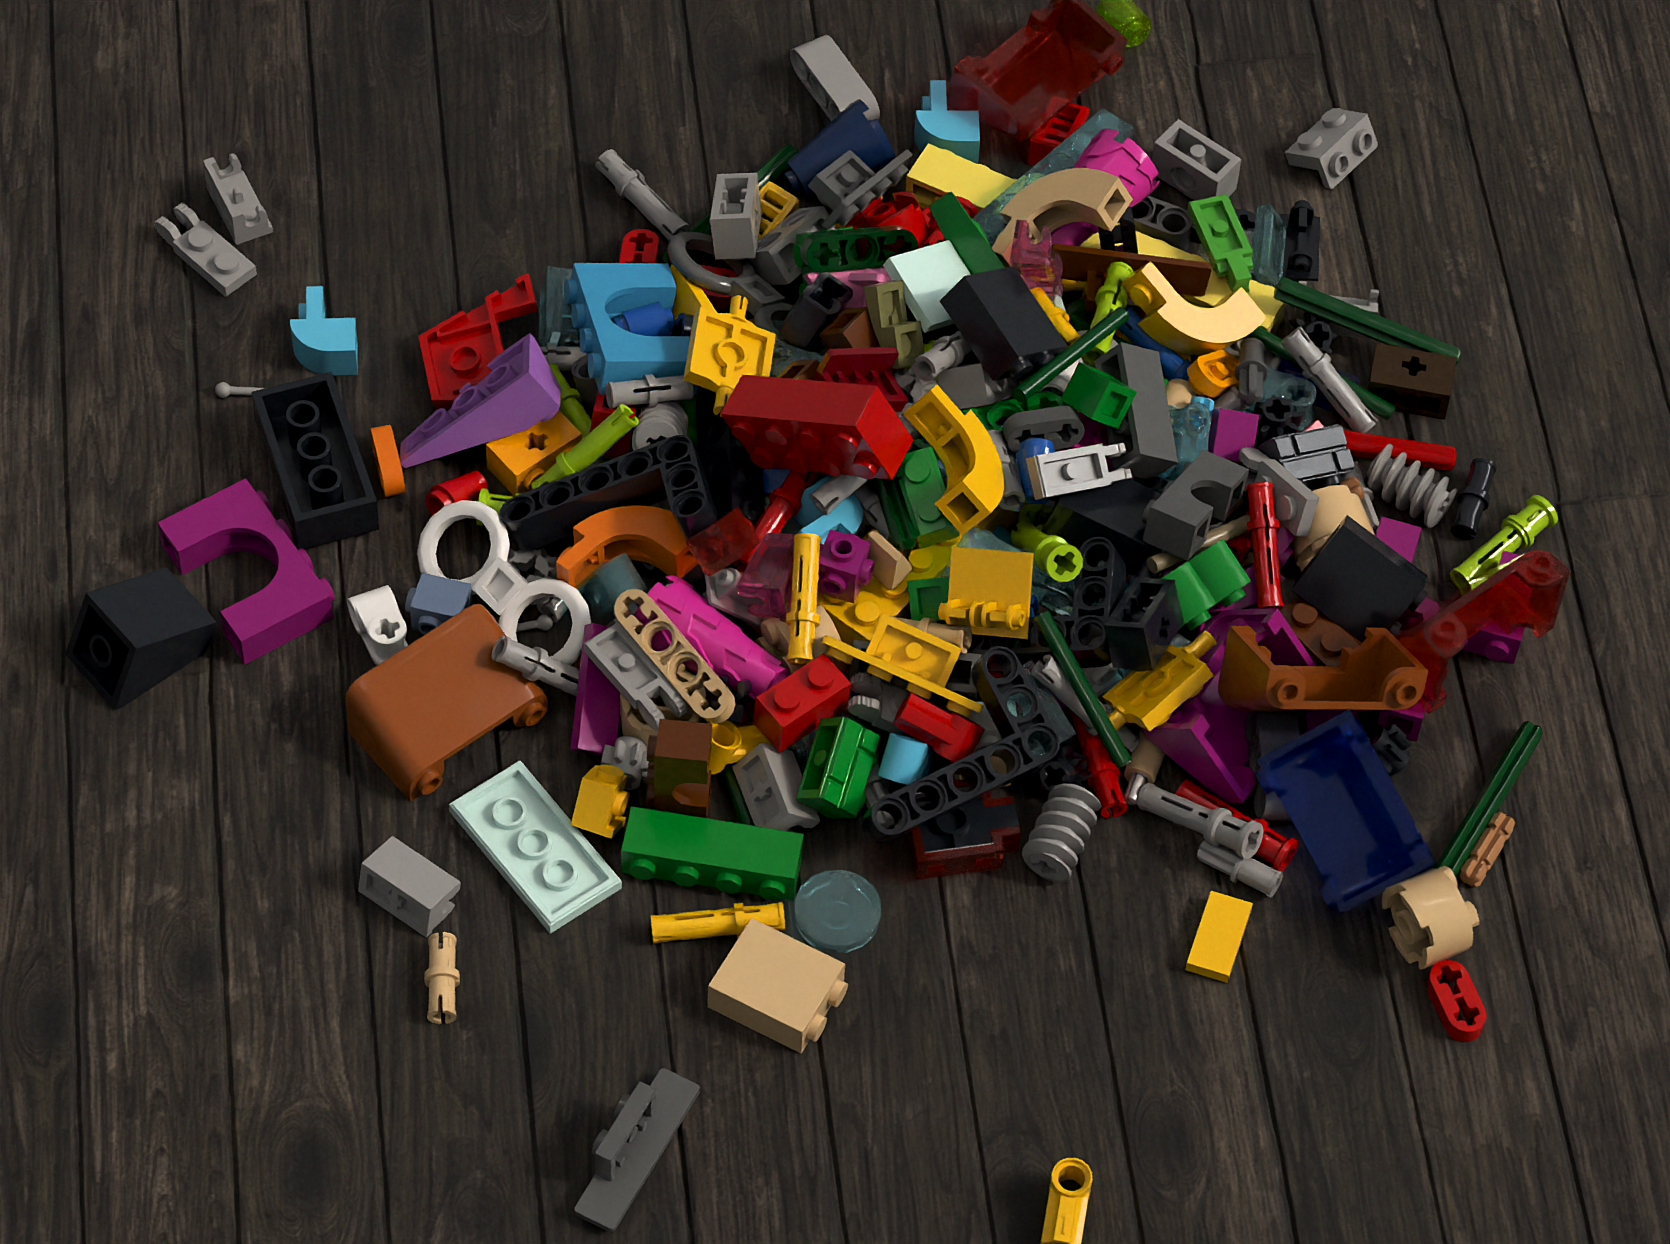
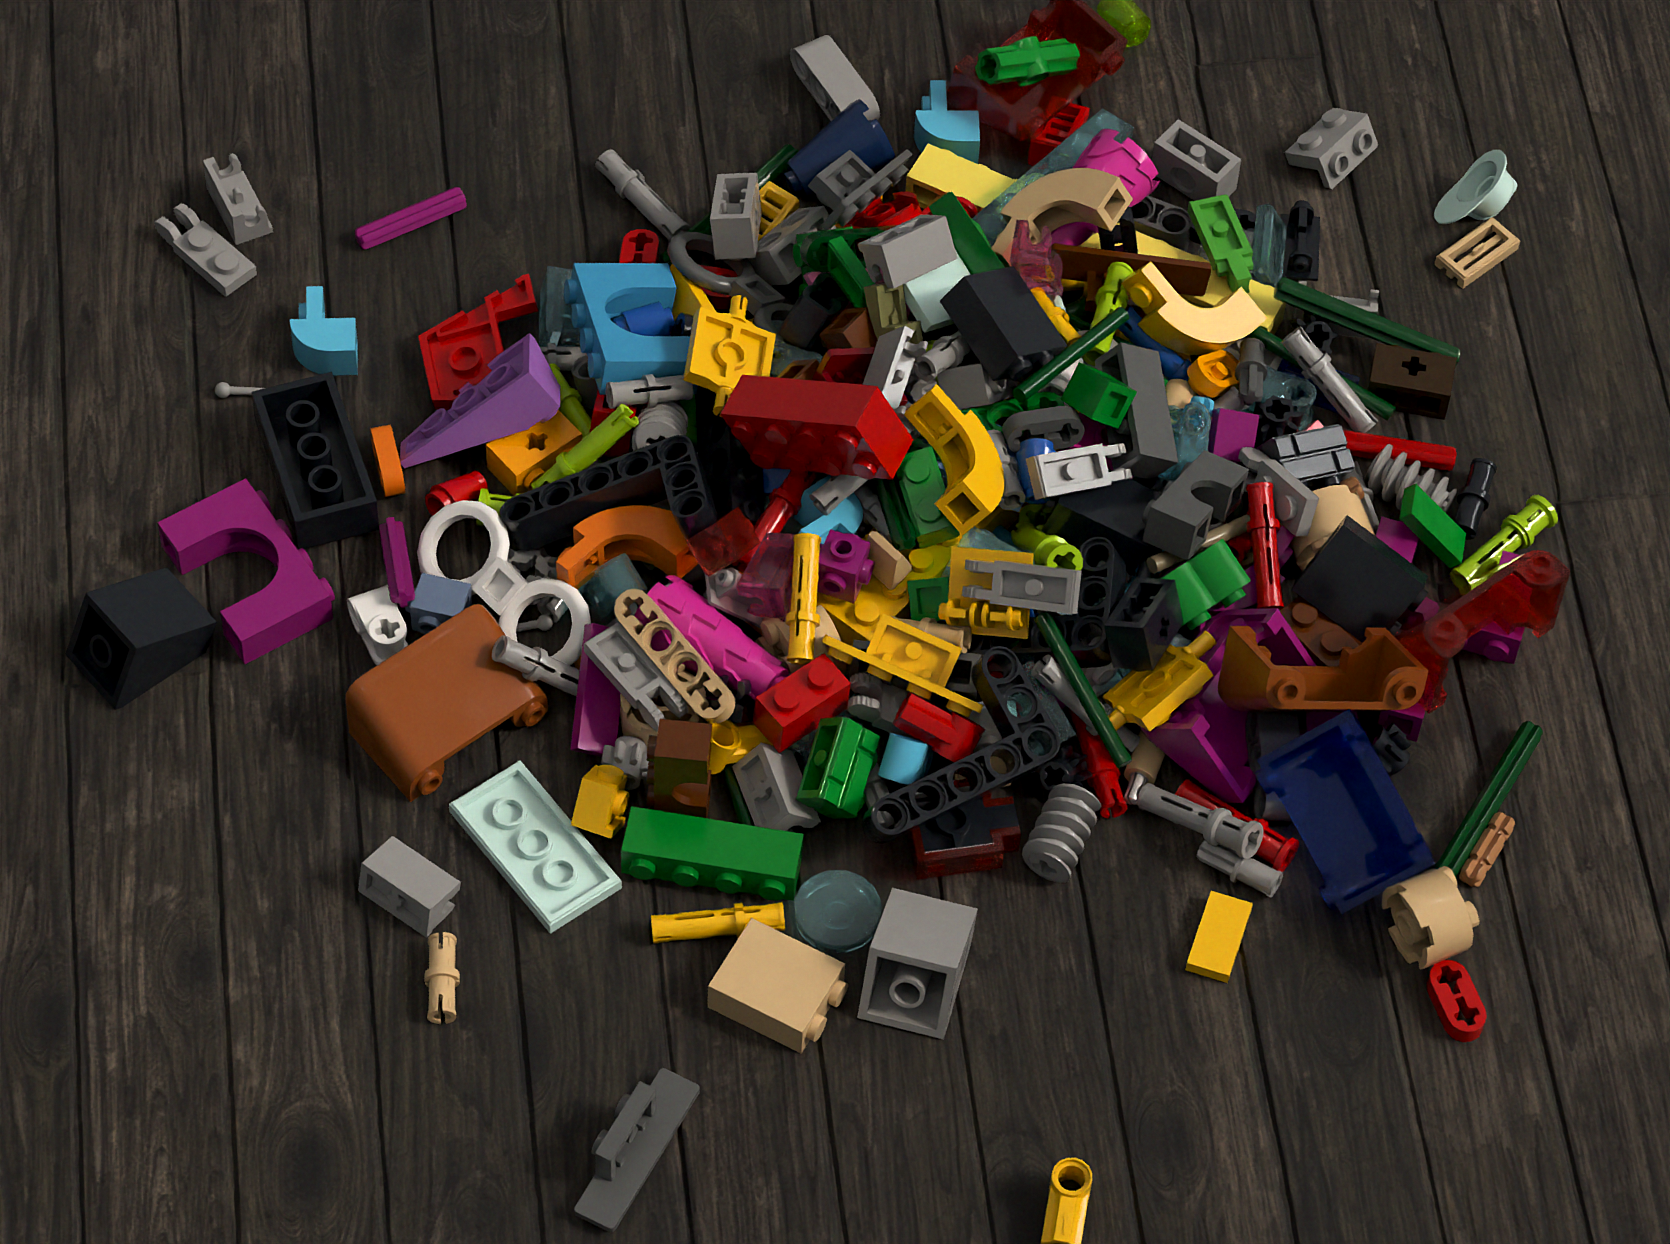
(396, 562): none -> magenta axle
(410, 218): none -> magenta axle
(848, 271): none -> green tile
(893, 364): none -> light grey hinge
(909, 250): none -> light grey hinge
(916, 963): none -> light grey slope
(1027, 61): none -> green piece
(1027, 585): none -> light grey hinge
(1432, 526): none -> green tile
(1469, 275): none -> tan tile
(1479, 192): none -> light aqua piece

